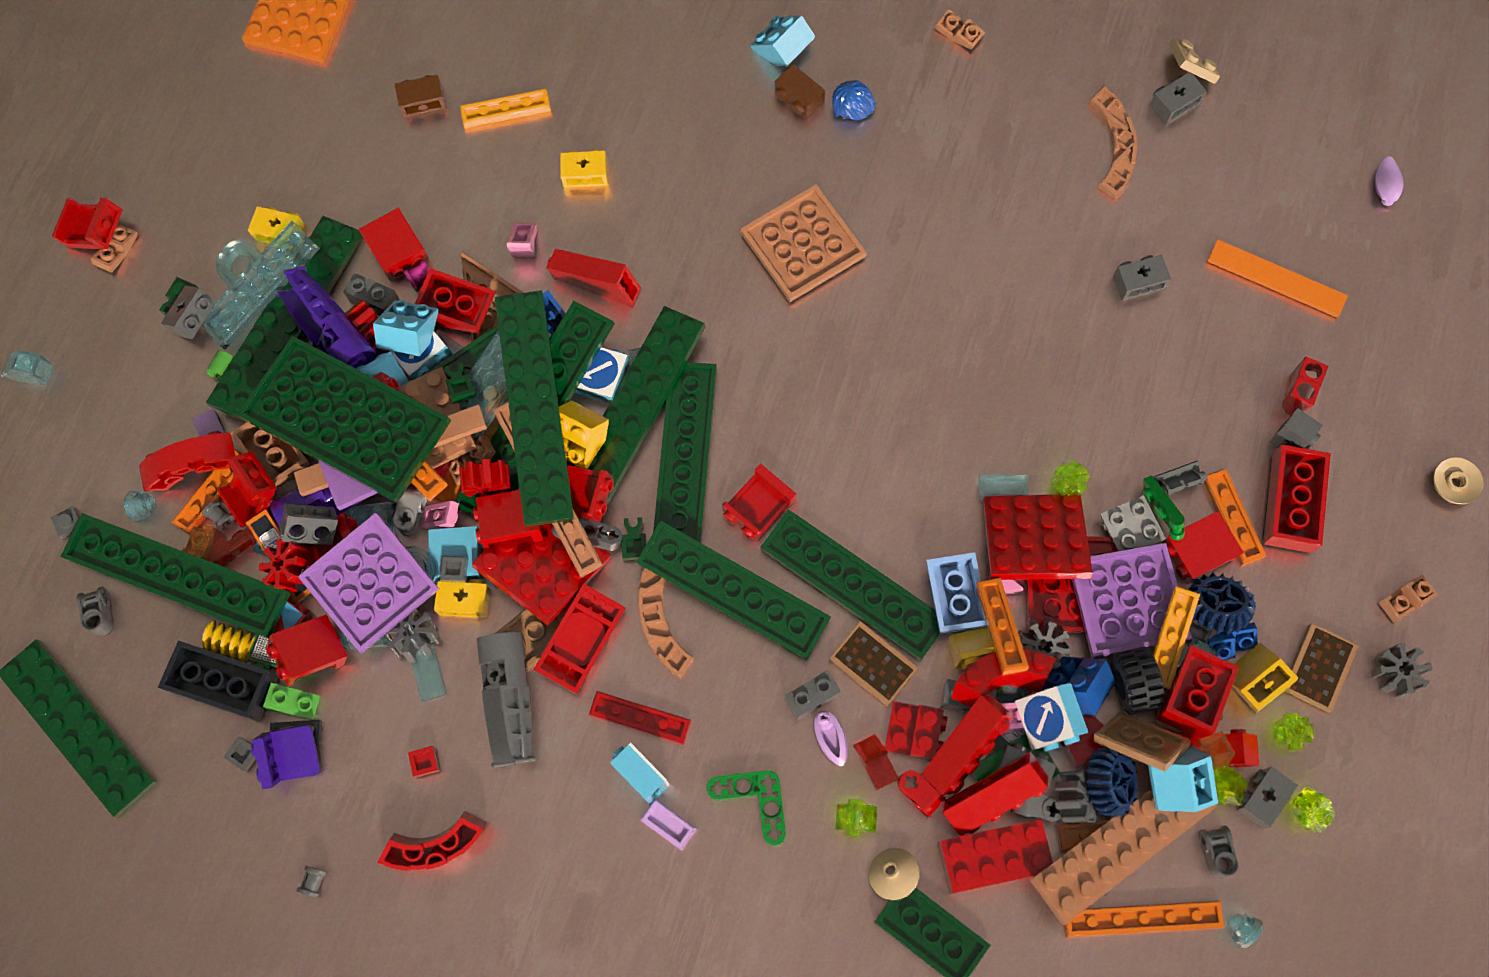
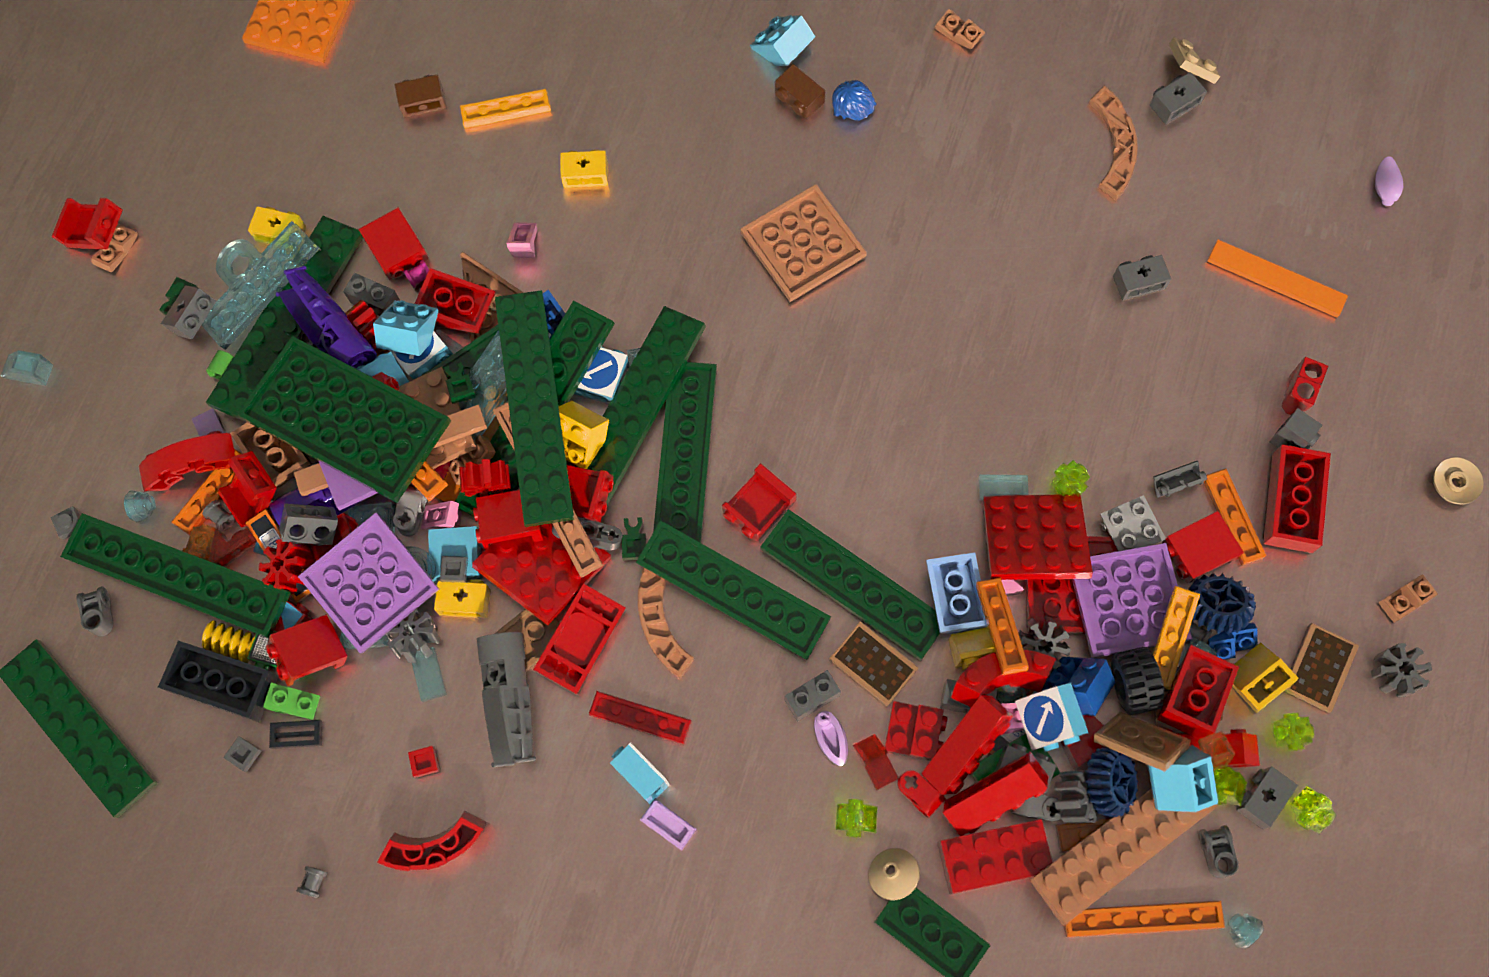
(285, 755): dark purple bracket -> none
(595, 275): red slope -> none
(756, 789): green beam -> none
(1164, 507): green plate -> none

